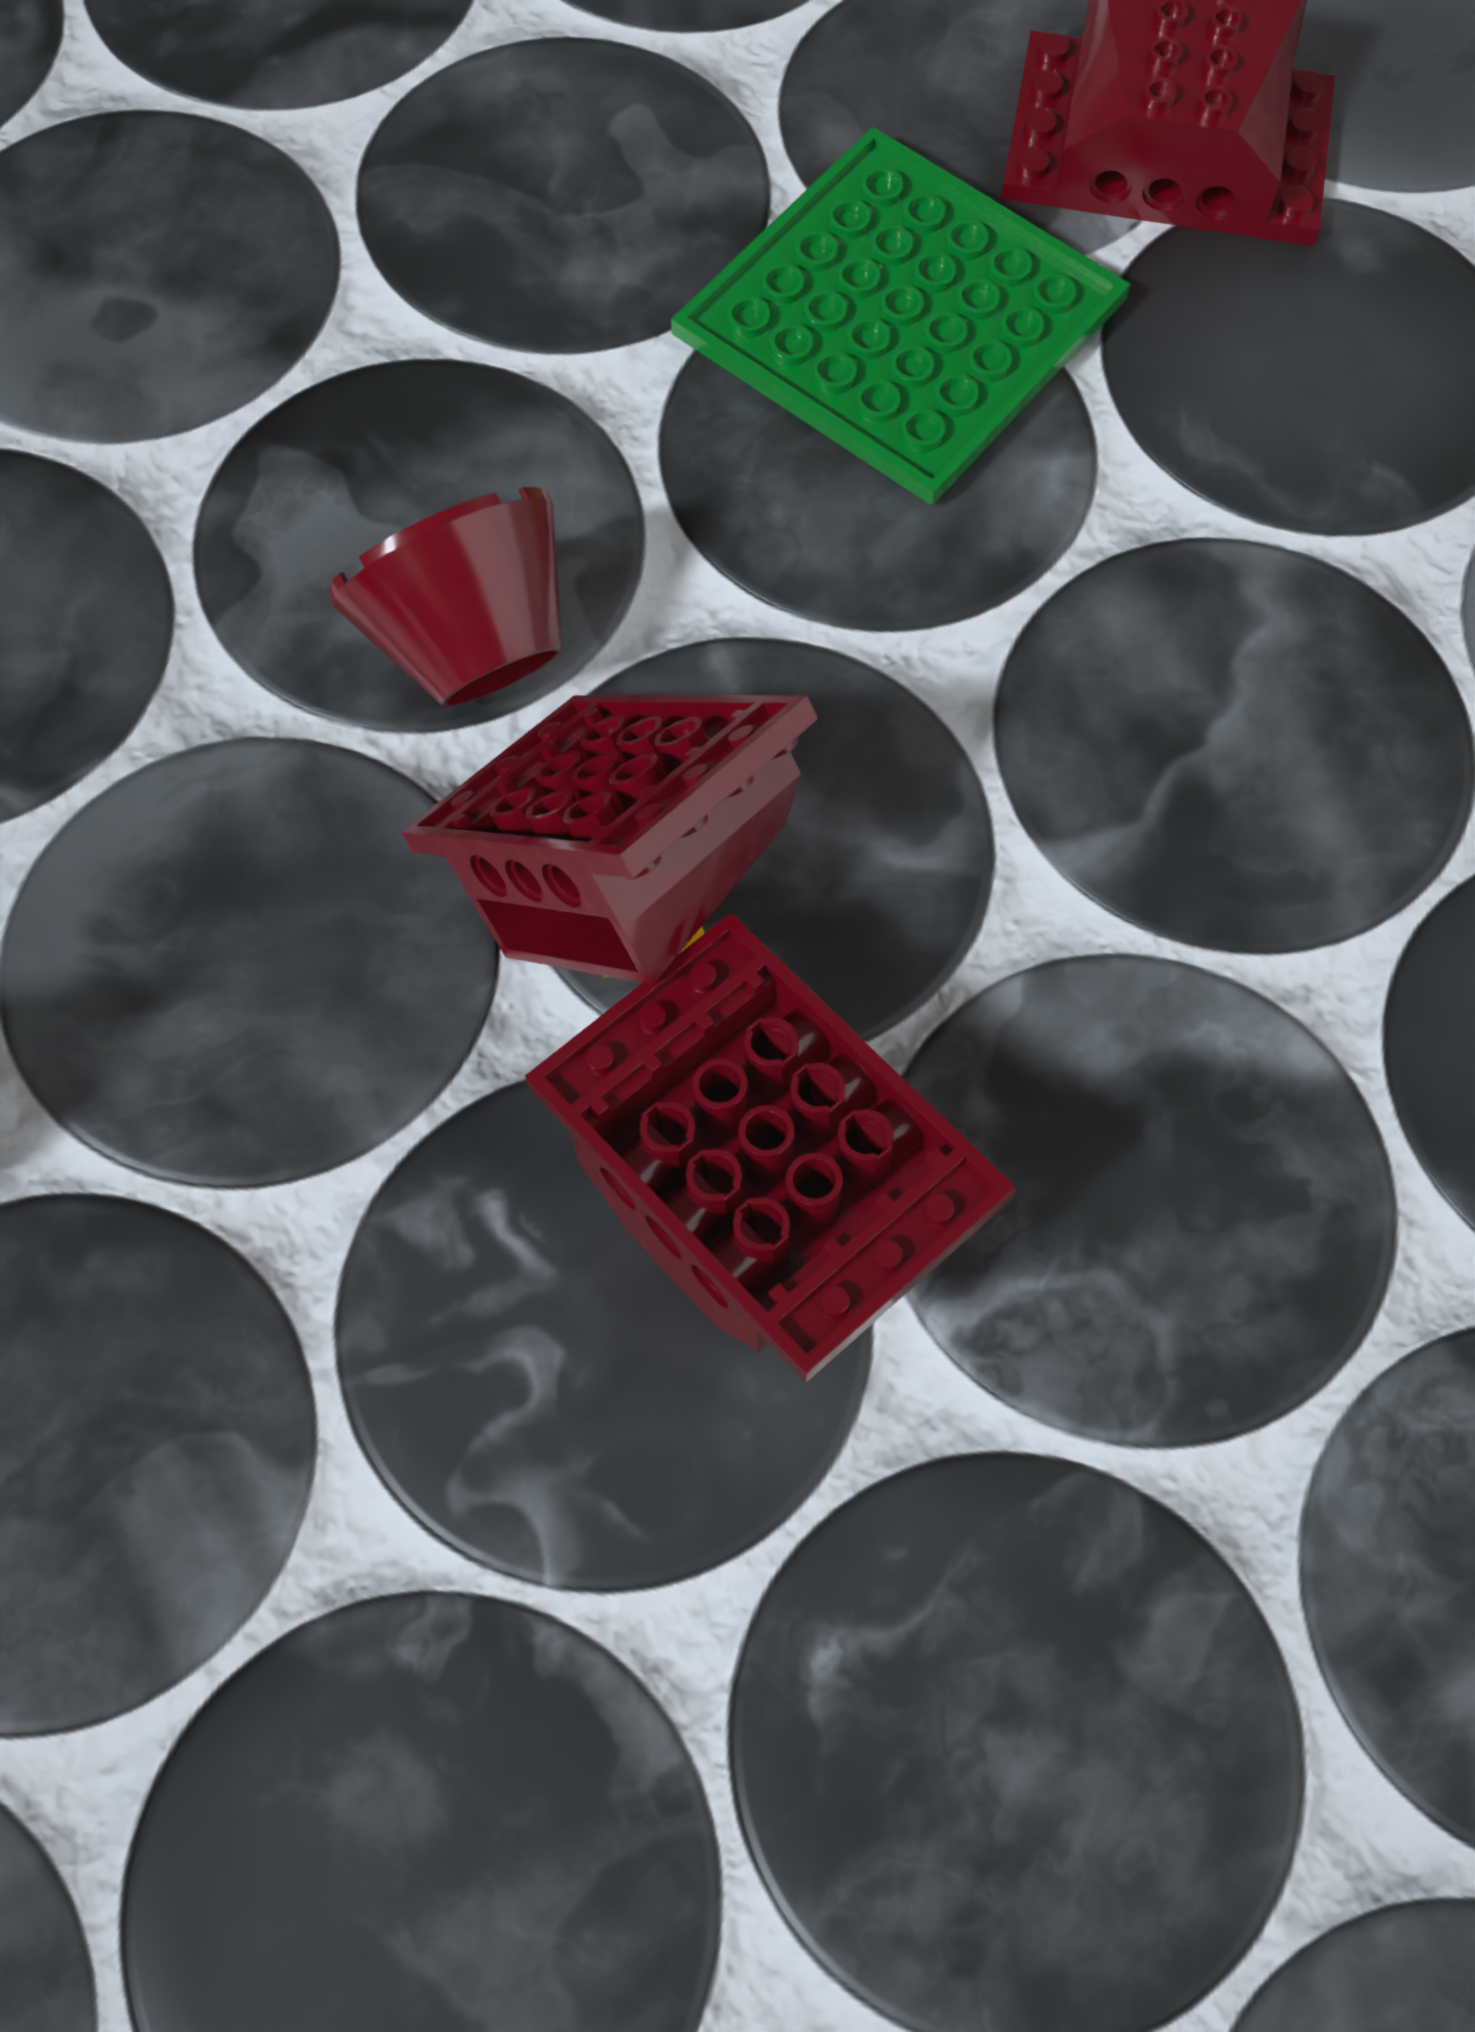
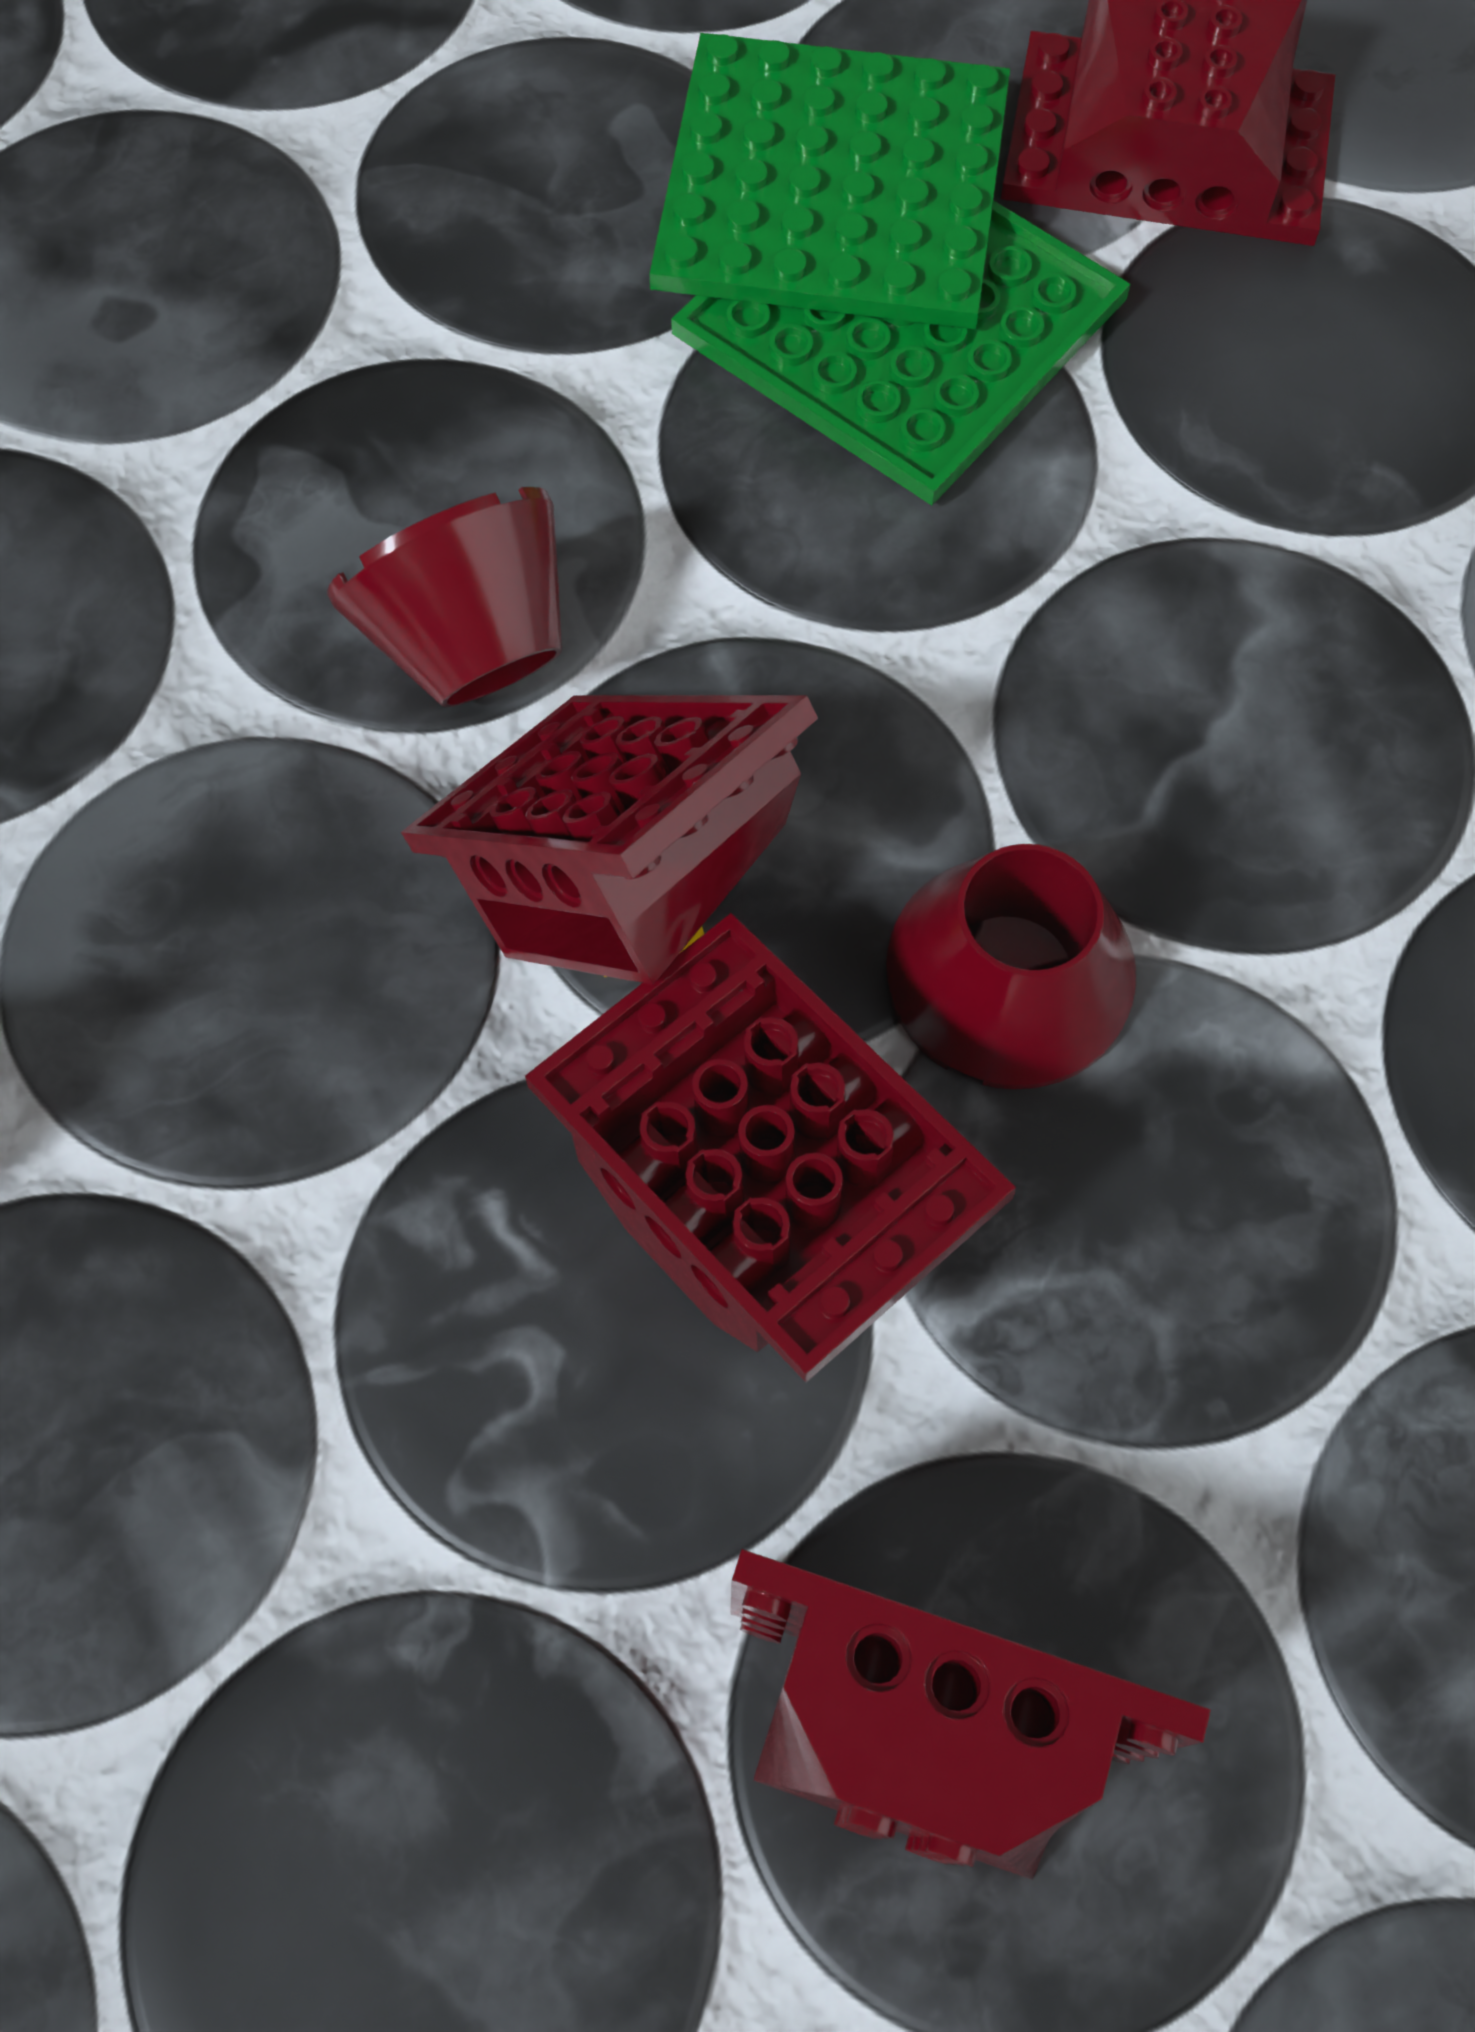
(833, 181): none -> green plate
(939, 1723): none -> dark red wedge
(1001, 1019): none -> dark red cone

